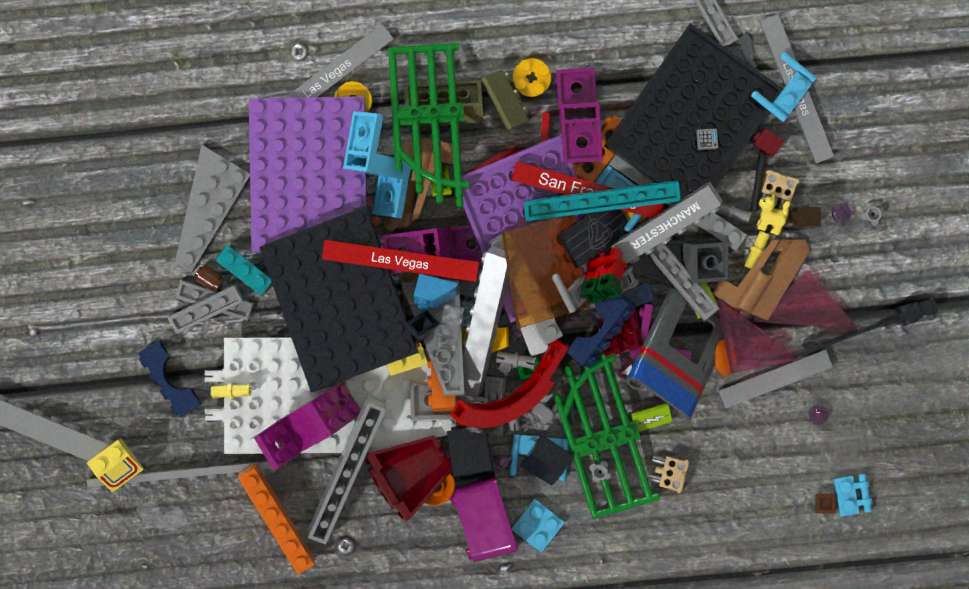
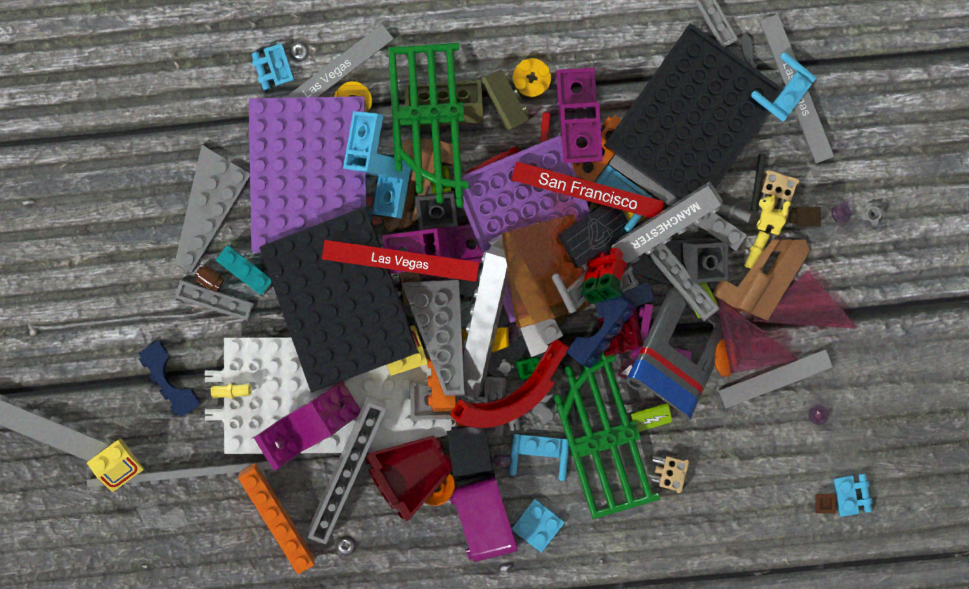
(206, 309): light grey tile -> none
(278, 65): none -> medium azure plate
(421, 326): black slope -> none
(433, 292): dark azure slope -> none
(435, 215): none -> dark grey slope
(450, 327): clear brick -> none
(516, 359): light grey pin -> none
(546, 460): black slope -> none
(600, 476): light grey plate -> none
(602, 200): teal plate -> none
(707, 139): light grey tile -> none
(767, 142): dark red brick -> none
(907, 314): black piece -> none

